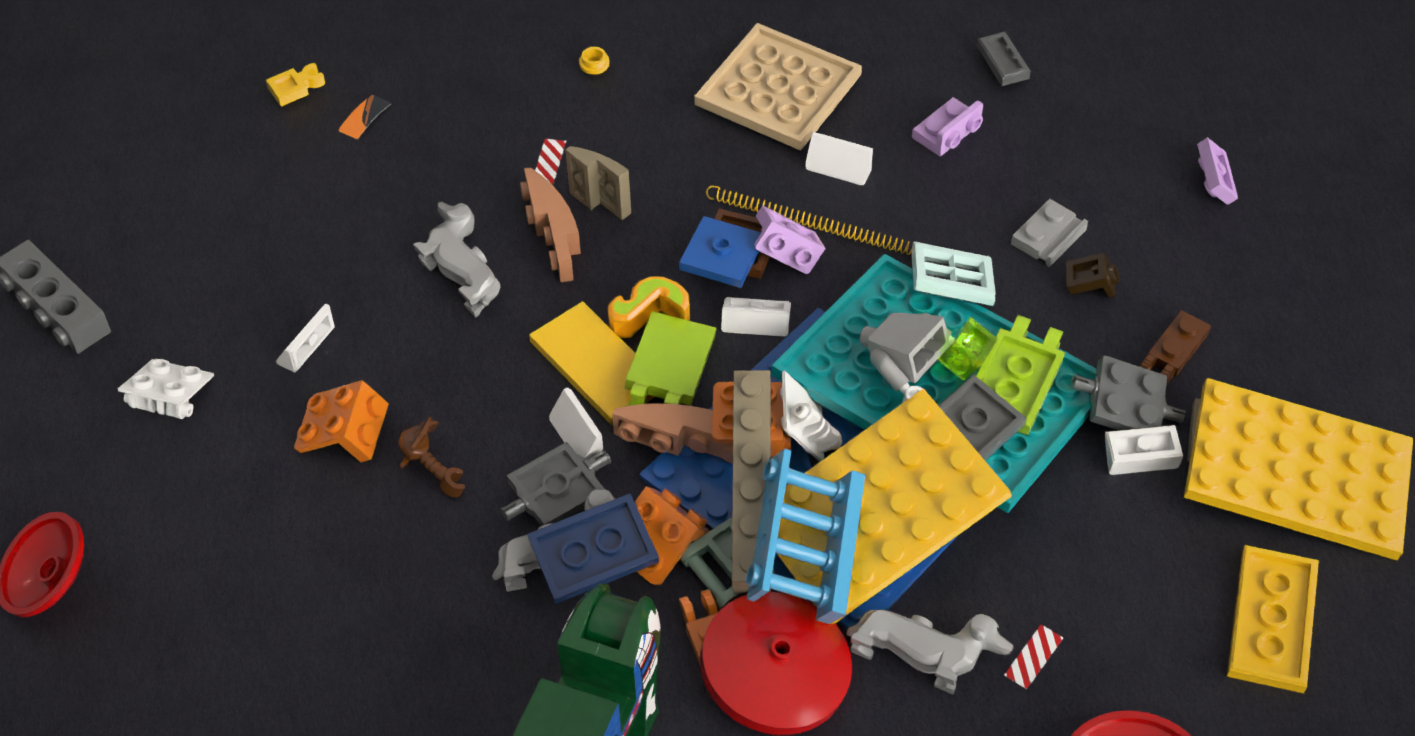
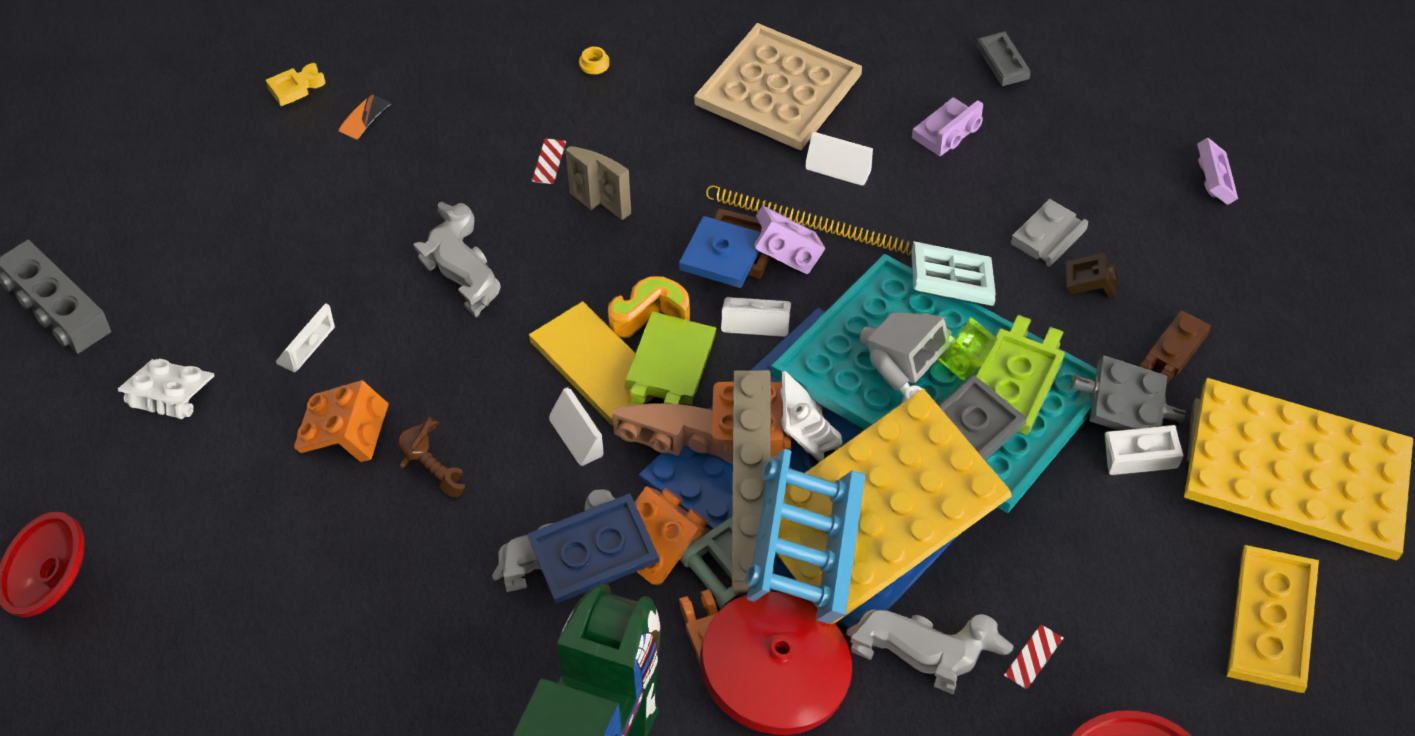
(553, 220): nougat slope -> none
(554, 485): dark grey plate -> none

